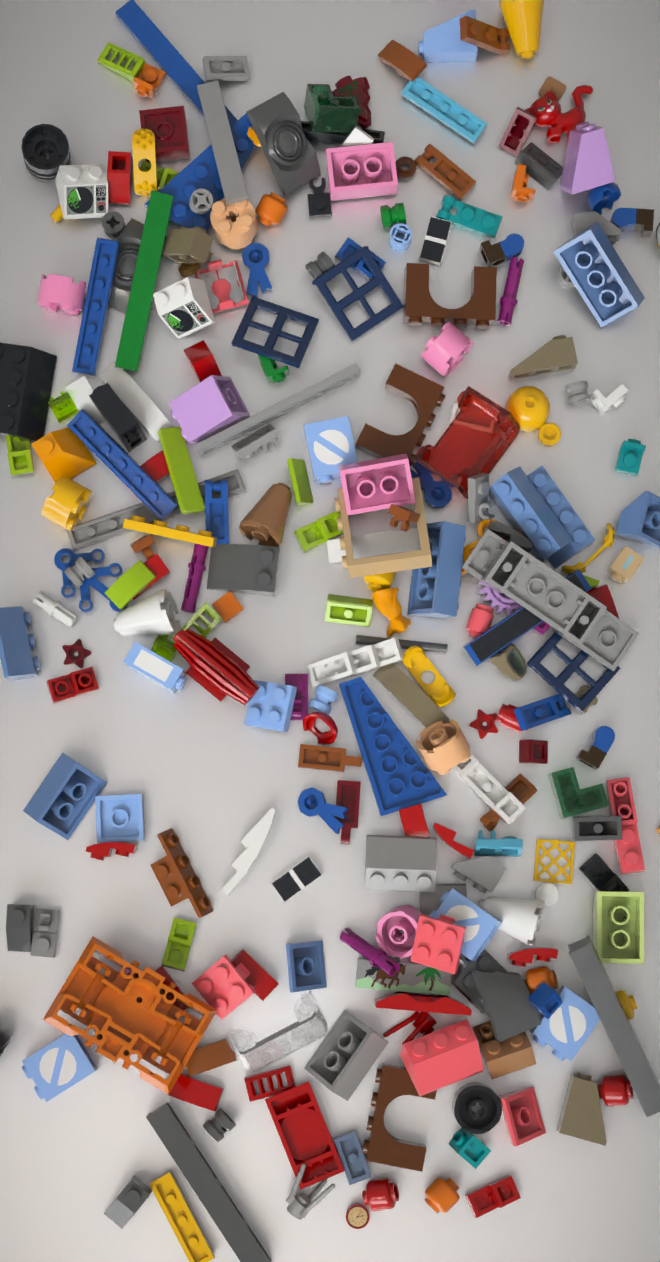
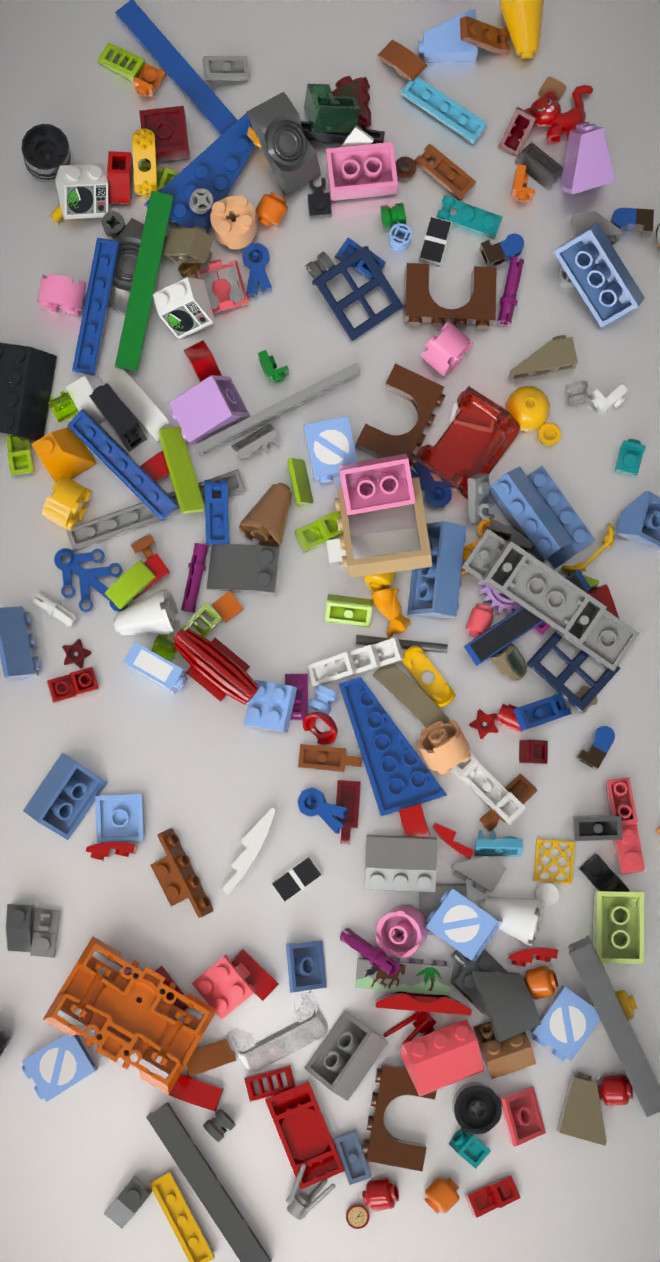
(79, 572): light grey wheel -> none
(179, 944): lime slope -> none
(180, 532): yellow plate -> none
(222, 142): light grey tile -> none
(275, 332): dark blue window -> none
(403, 514): dark orange tile -> none
(438, 943): coral piece -> none
(545, 1000): blue slope -> none
(572, 799): clear green brick -> none
(603, 197): blue hair -> none
(625, 565): tan brick -> none

